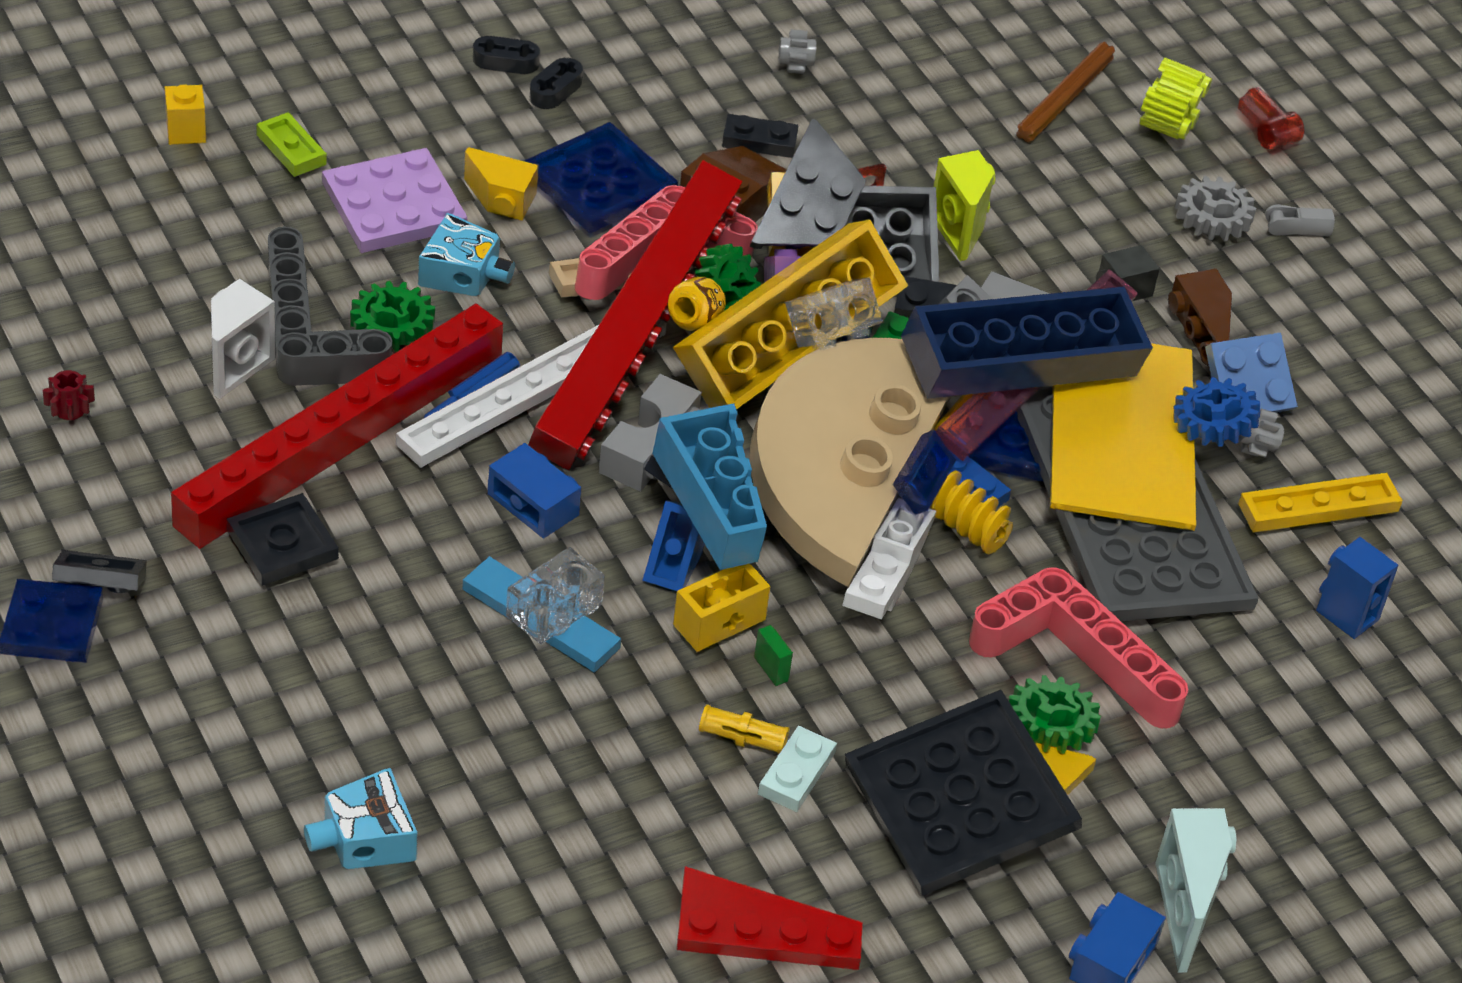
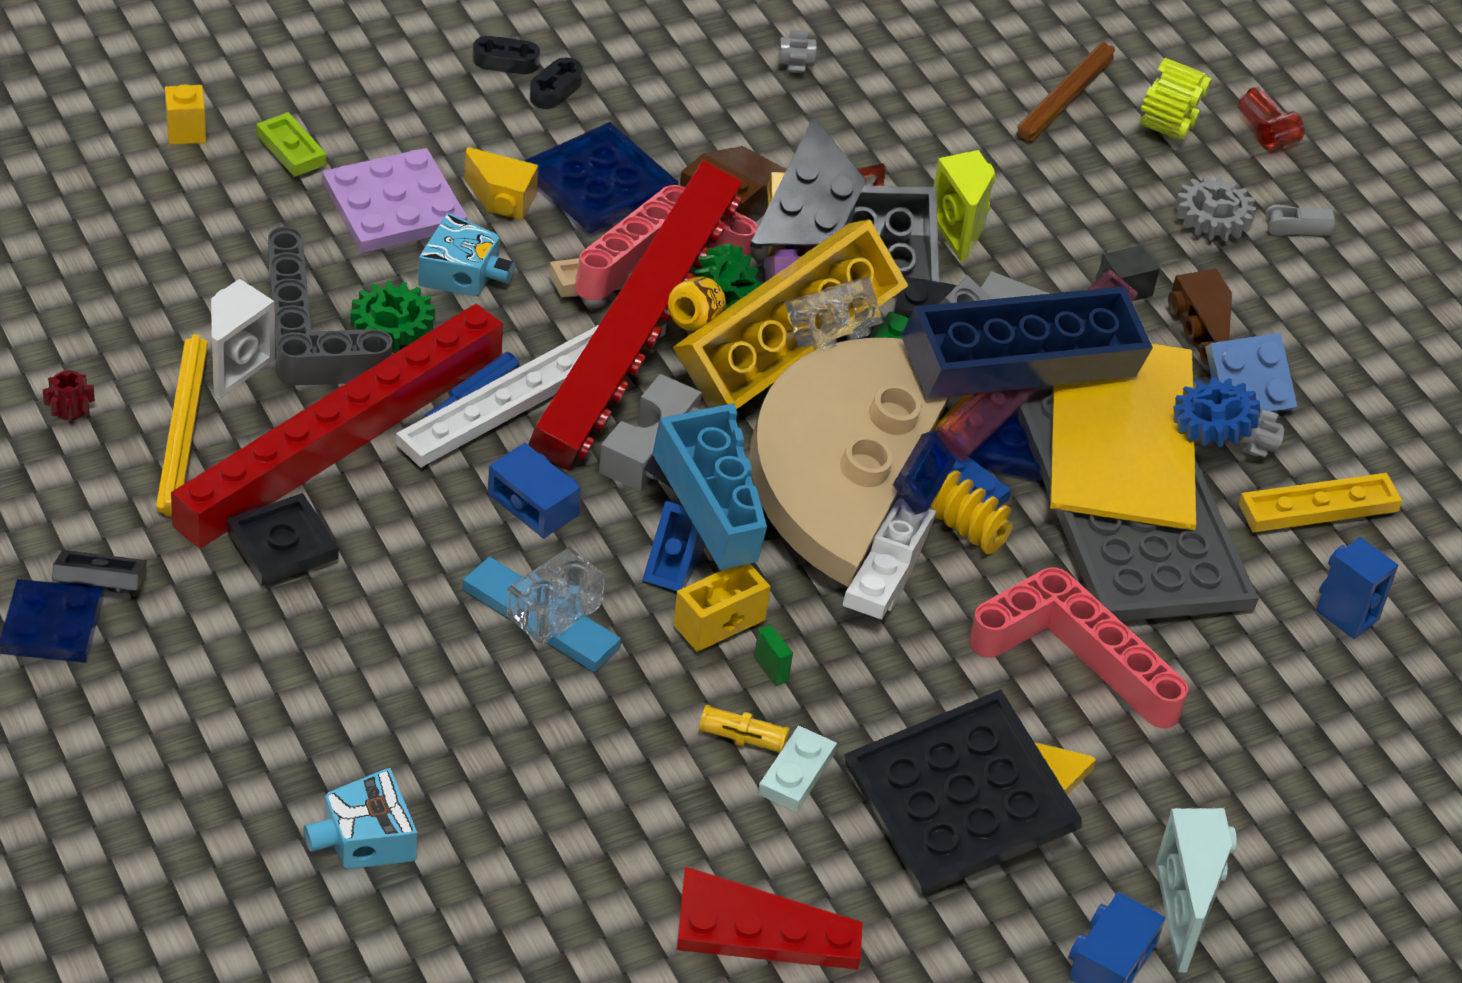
(182, 421): none -> yellow axle
(760, 135): black plate -> none
(1056, 713): green gear -> none

